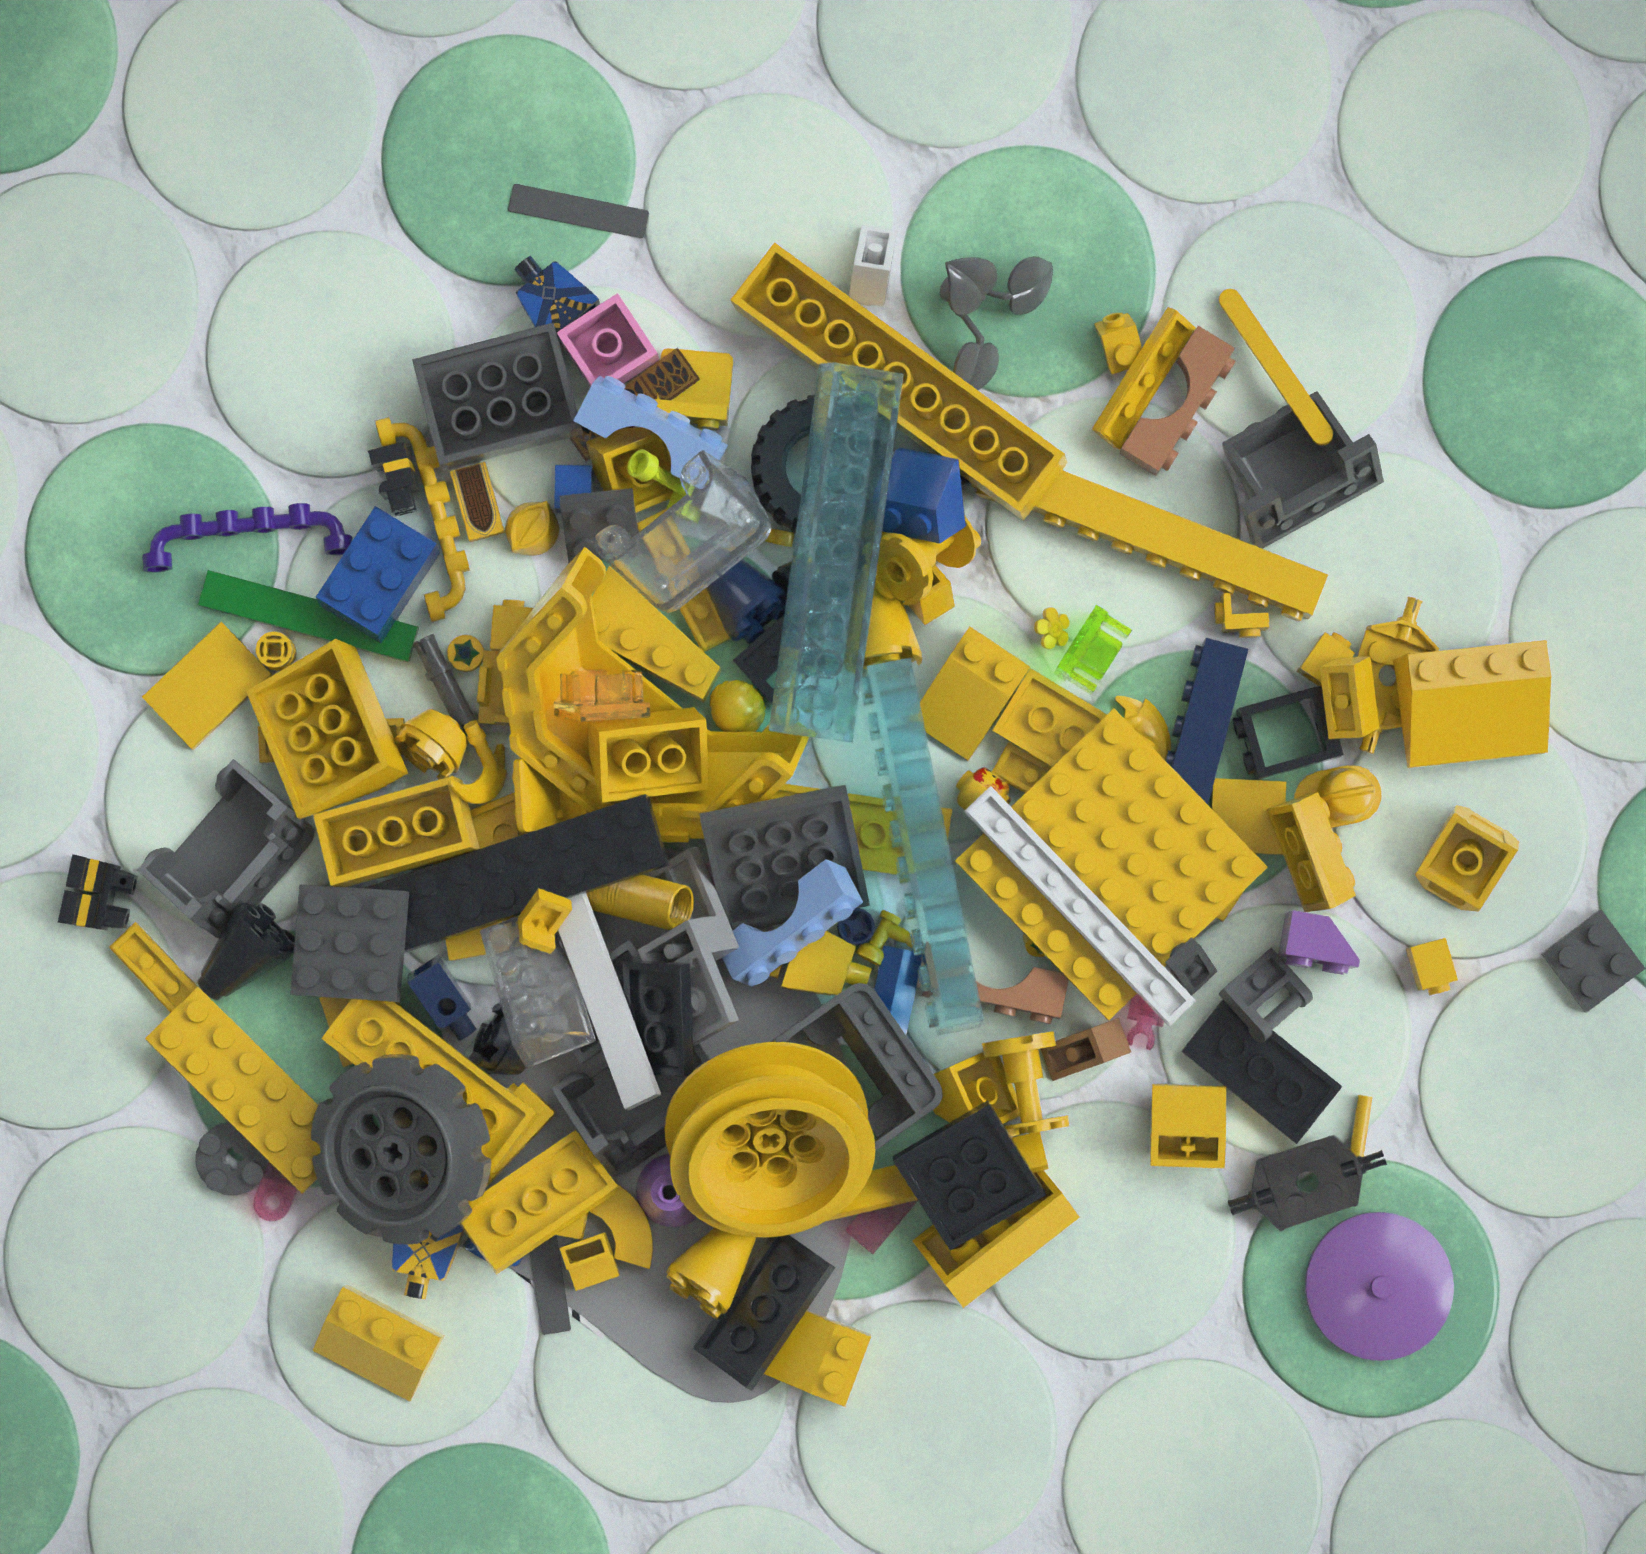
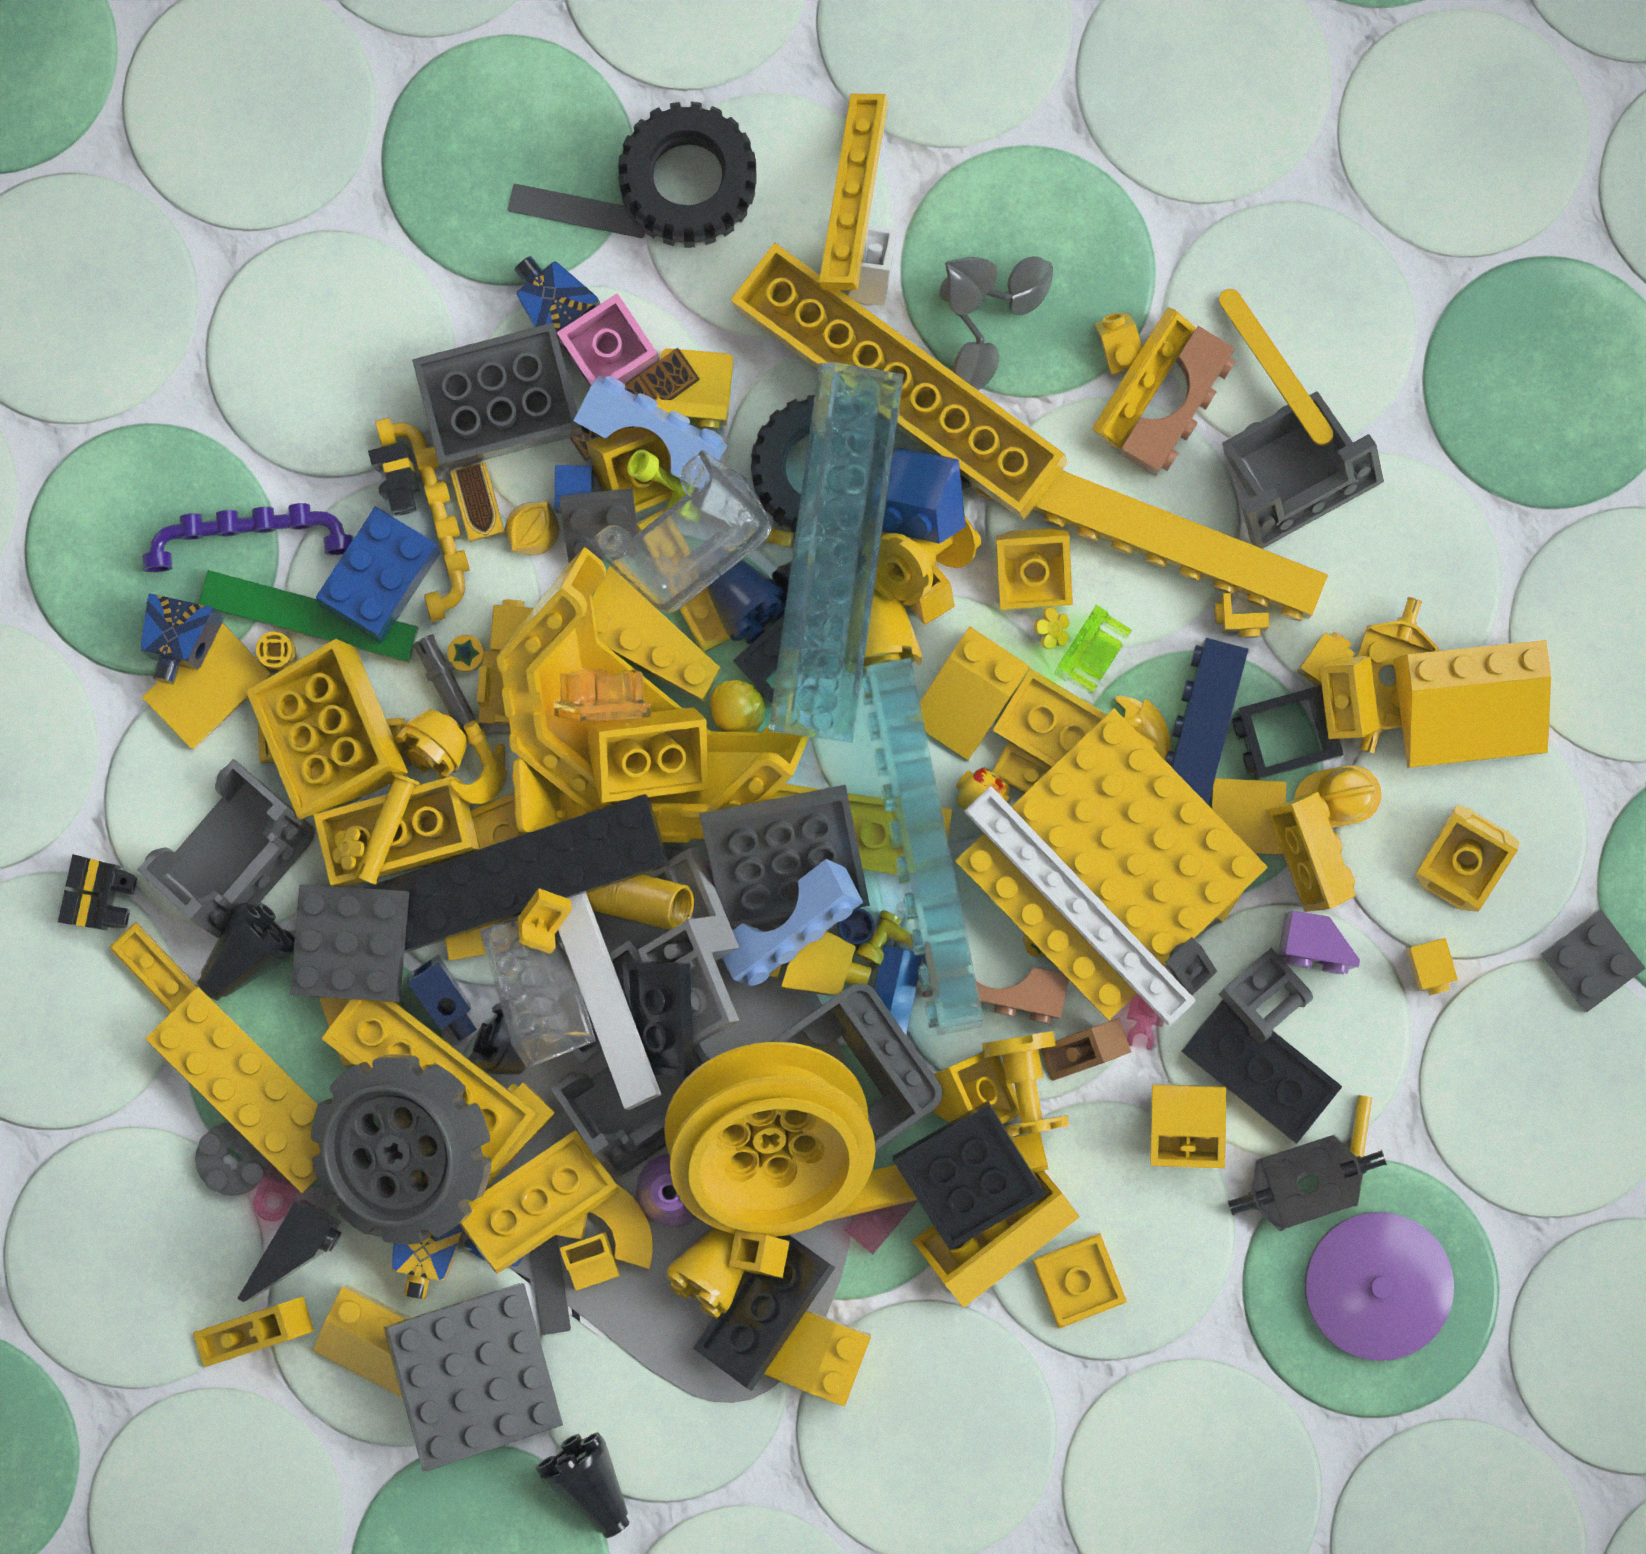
(177, 634): none -> torso
(253, 1331): none -> yellow slope
(299, 1240): none -> black slope
(348, 848): none -> yellow plant
(385, 828): none -> yellow pin
(473, 1376): none -> dark grey plate
(587, 1483): none -> black cone
(687, 127): none -> black tyre
(759, 1253): none -> yellow brick
(853, 192): none -> yellow plate
(1034, 568): none -> yellow slope
(1079, 1280): none -> yellow tile

